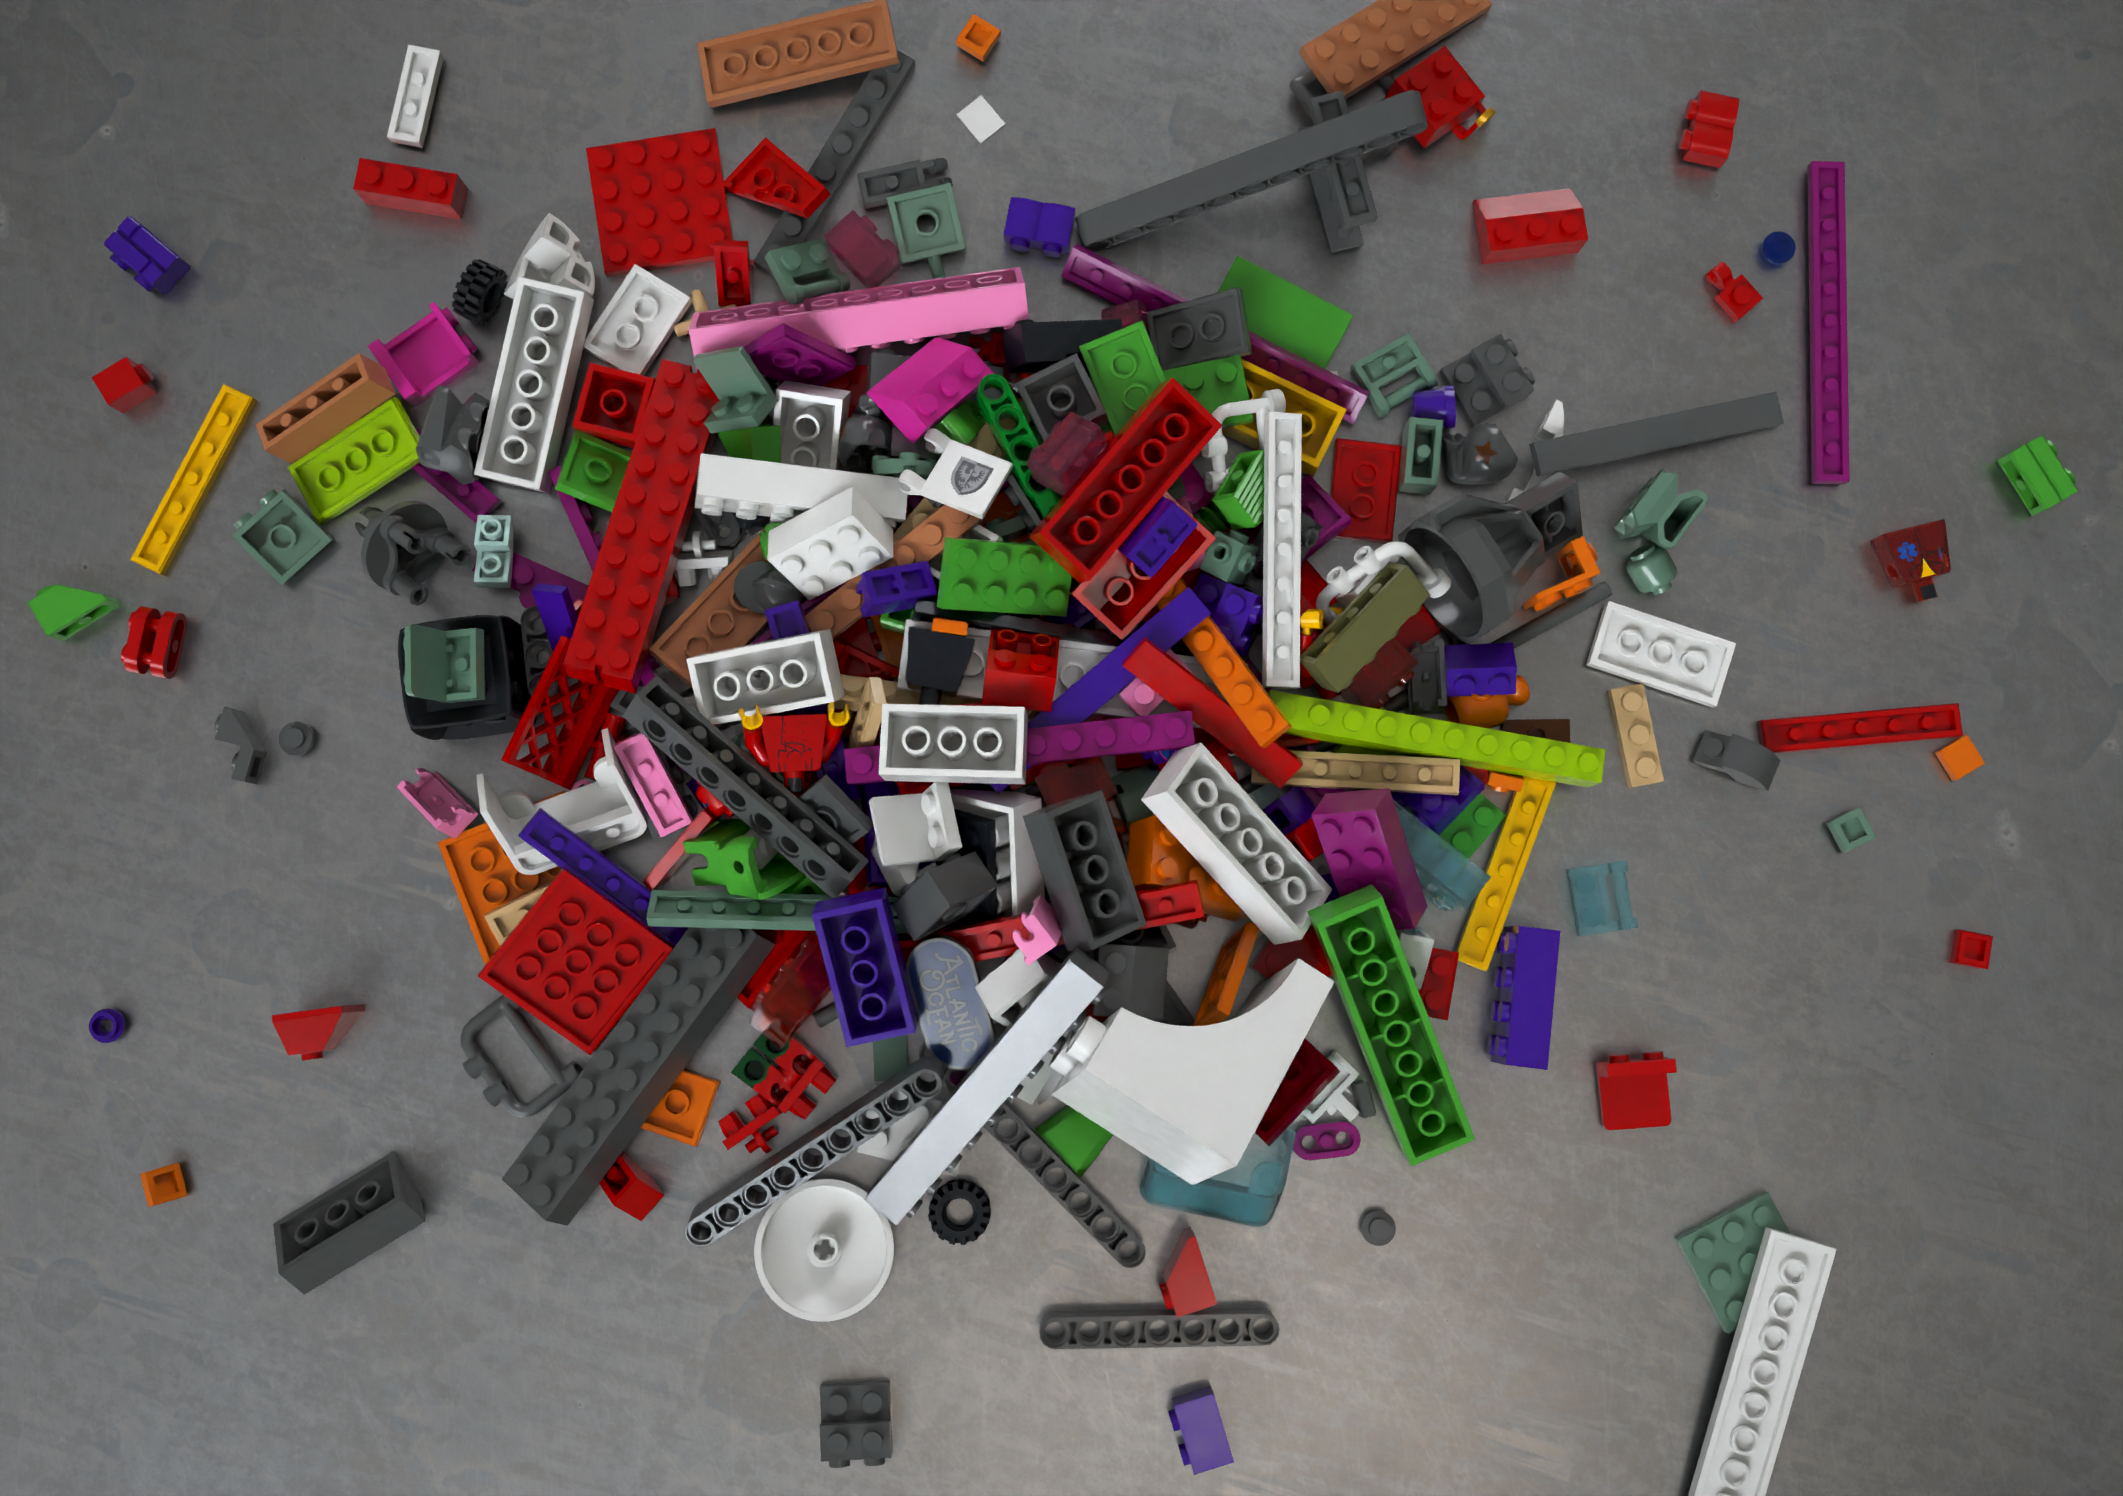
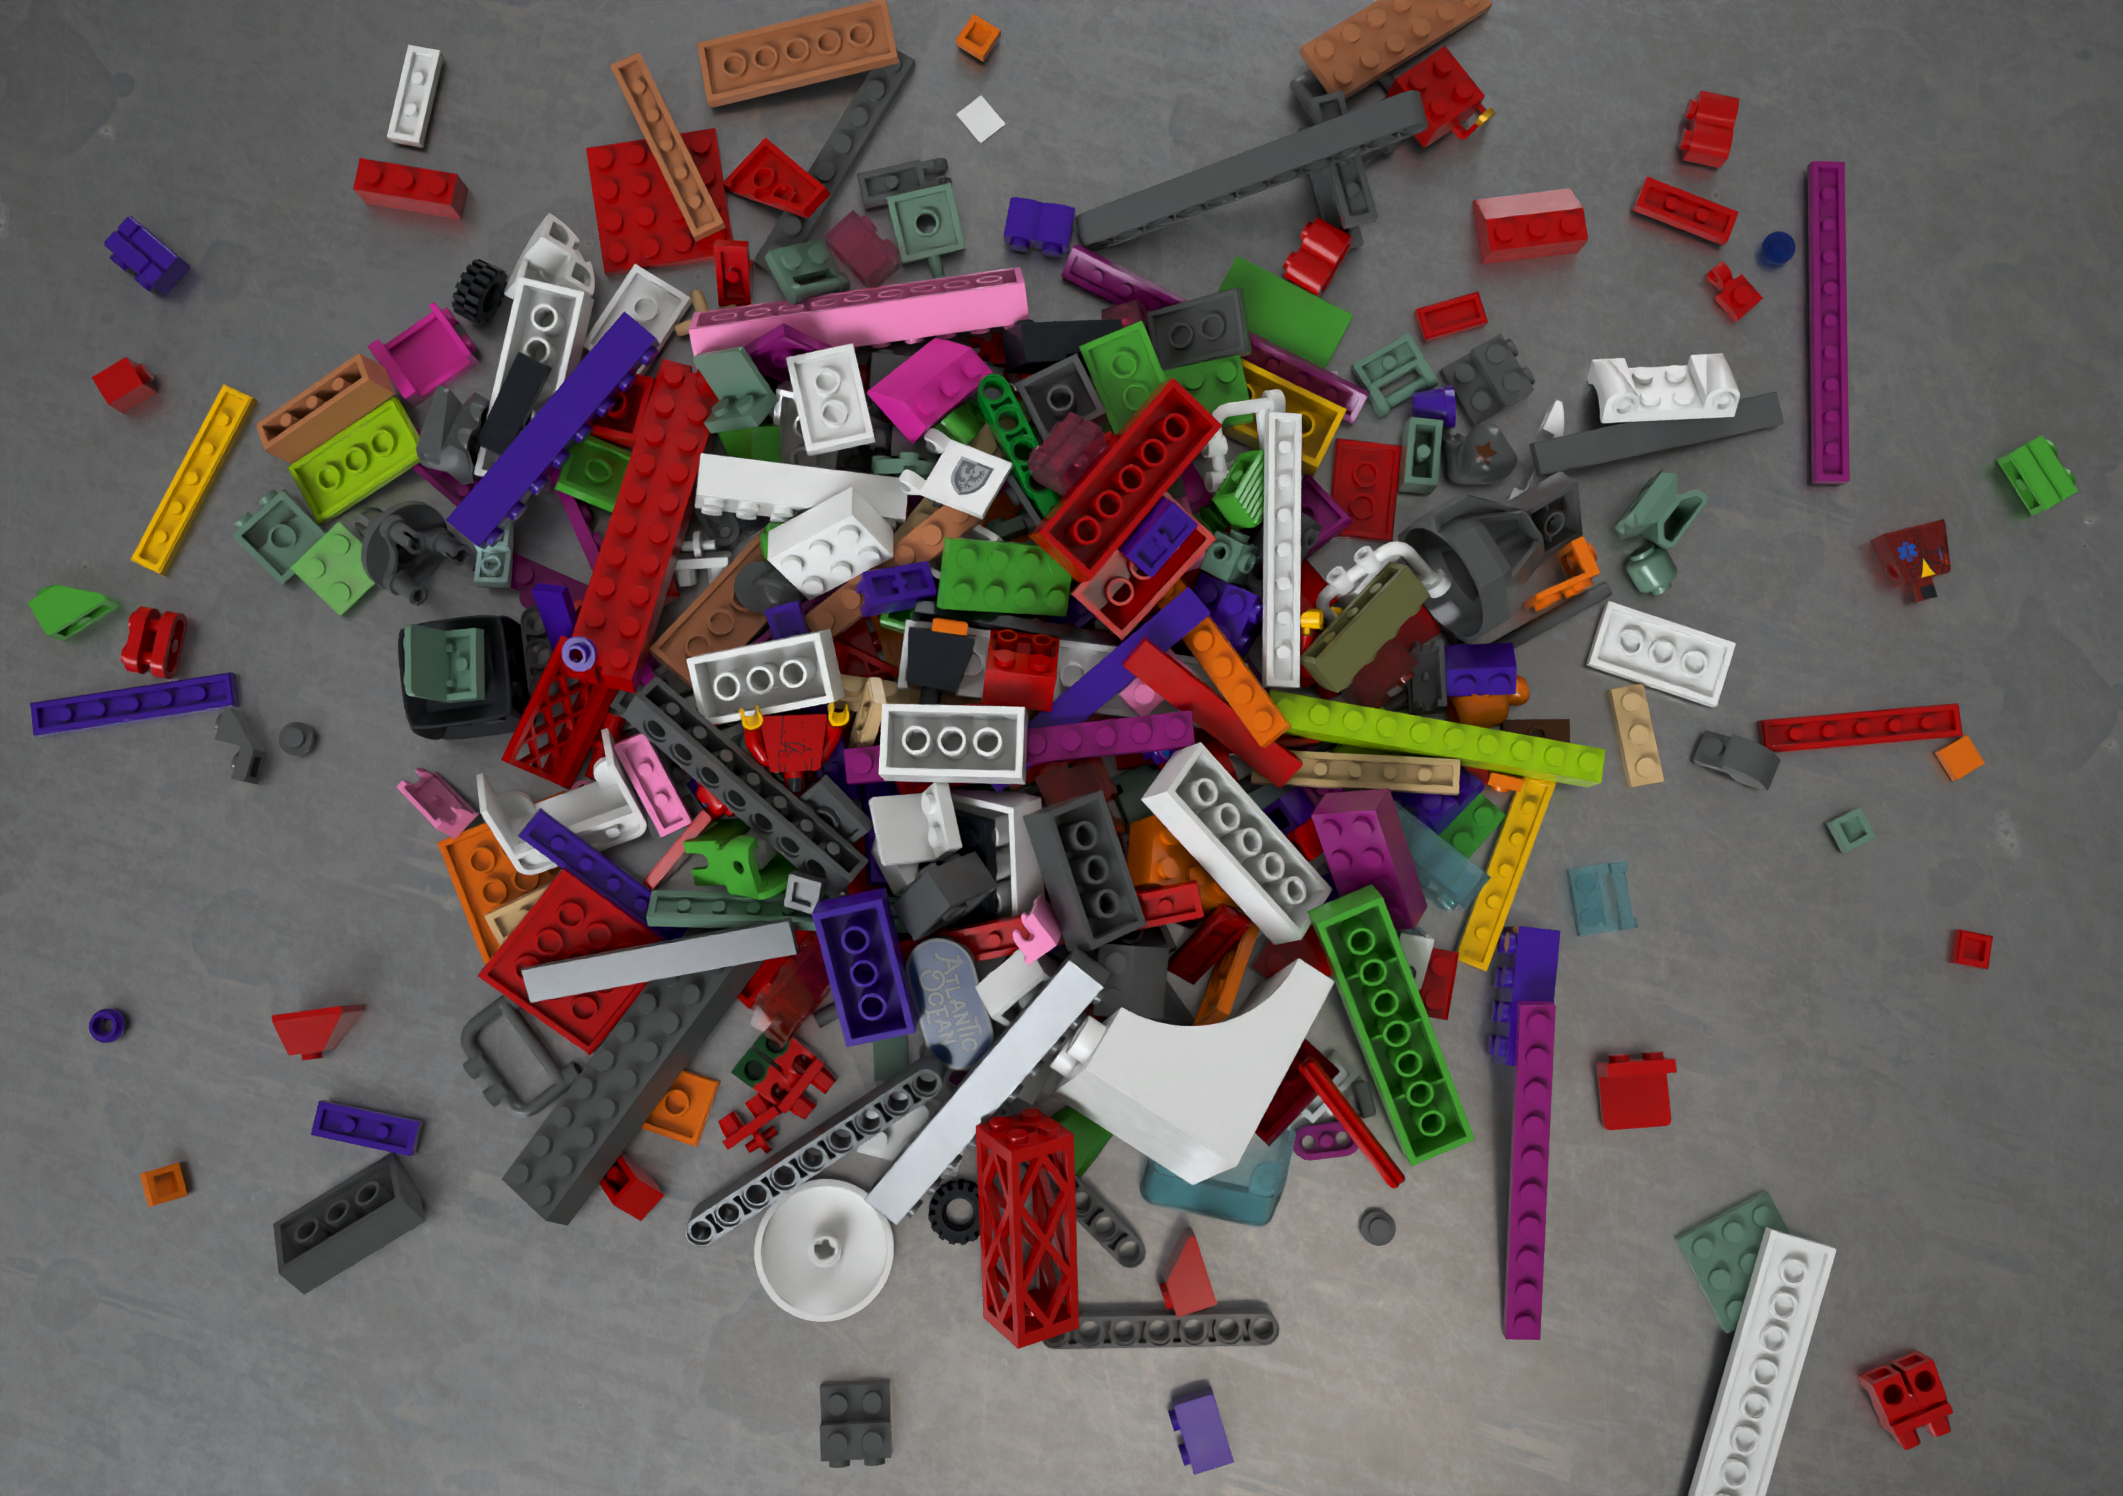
(134, 704): none -> dark purple tile
(335, 569): none -> bright green plate
(366, 1128): none -> dark purple plate
(513, 403): none -> black tile
(554, 431): none -> dark purple brick
(588, 651): none -> plate
(660, 960): none -> tile
(667, 146): none -> nougat plate
(804, 891): none -> plate
(830, 400): none -> white plate
(1040, 1312): none -> red piece
(1208, 943): none -> red tile
(1318, 256): none -> red brick
(1351, 1122): none -> red axle
(1451, 317): none -> red tile
(1529, 1169): none -> magenta plate
(1664, 393): none -> white piece
(1685, 211): none -> red plate
(1908, 1398): none -> red hips

